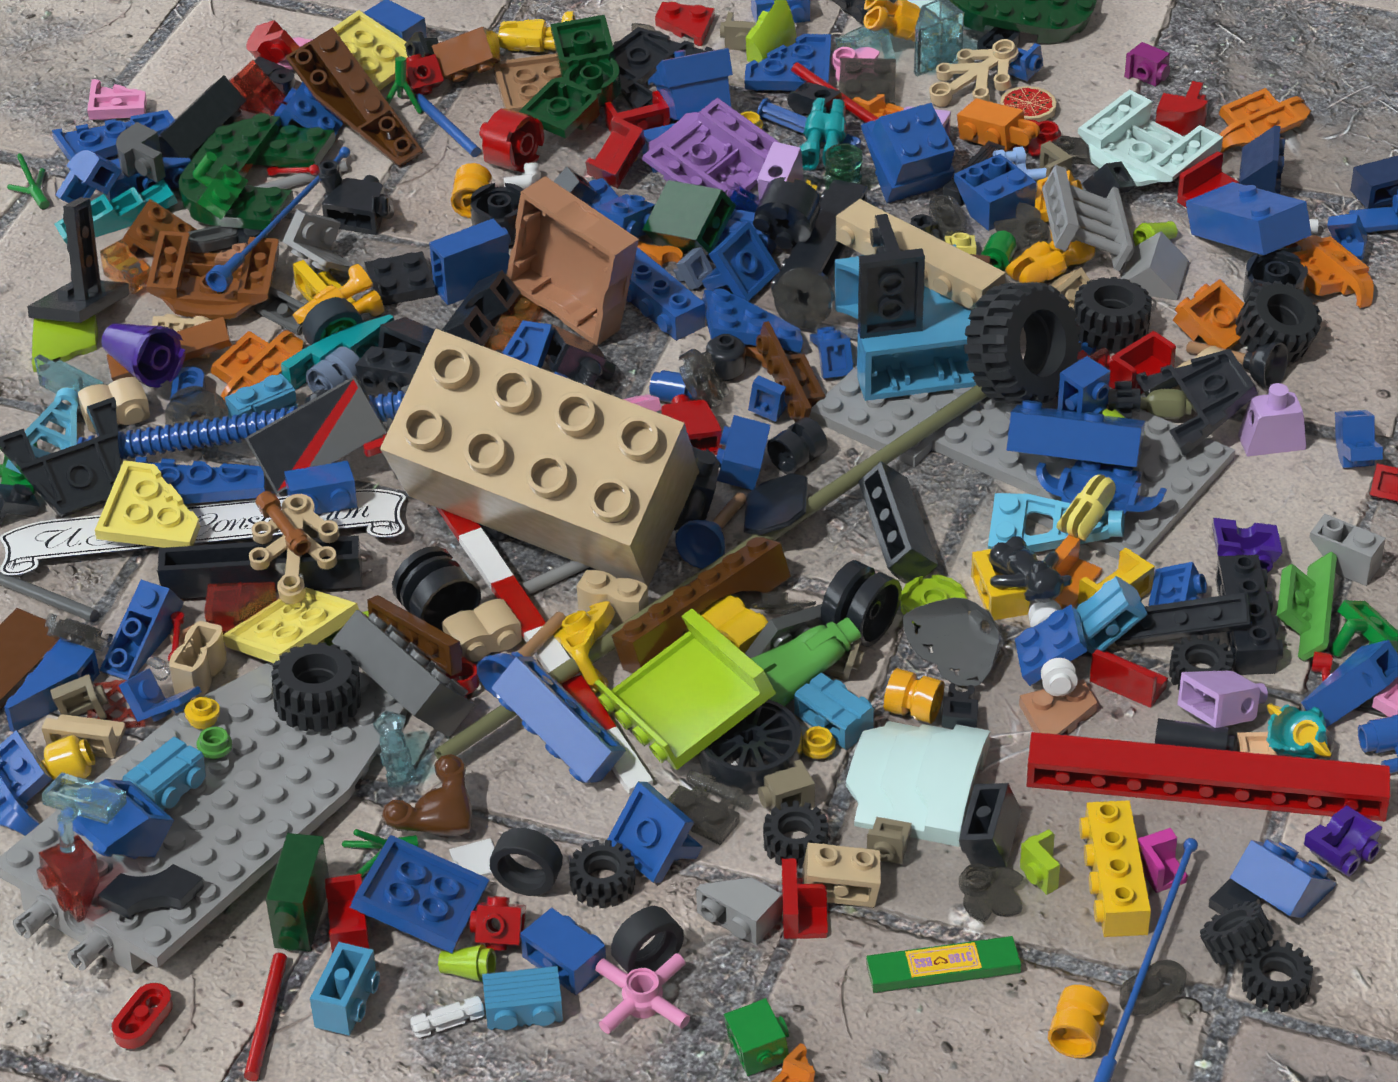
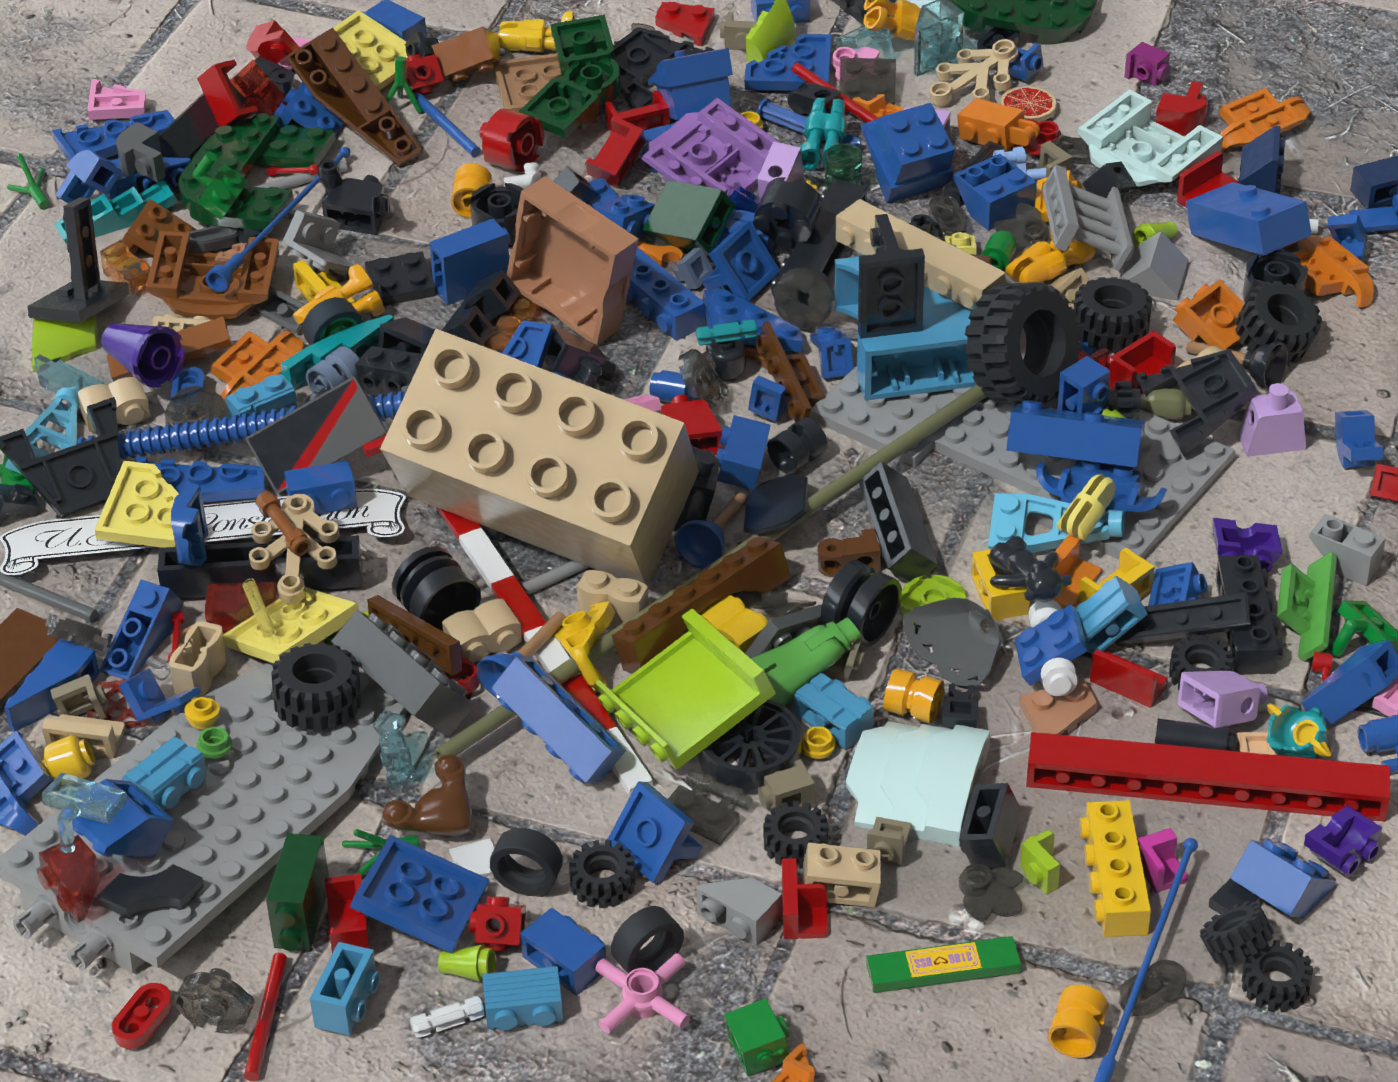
(189, 526): none -> blue slope
(214, 1000): none -> clear smoke plate
(222, 95): none -> red panel
(263, 608): none -> light yellow piece
(726, 332): none -> teal axle
(836, 553): none -> reddish brown leg

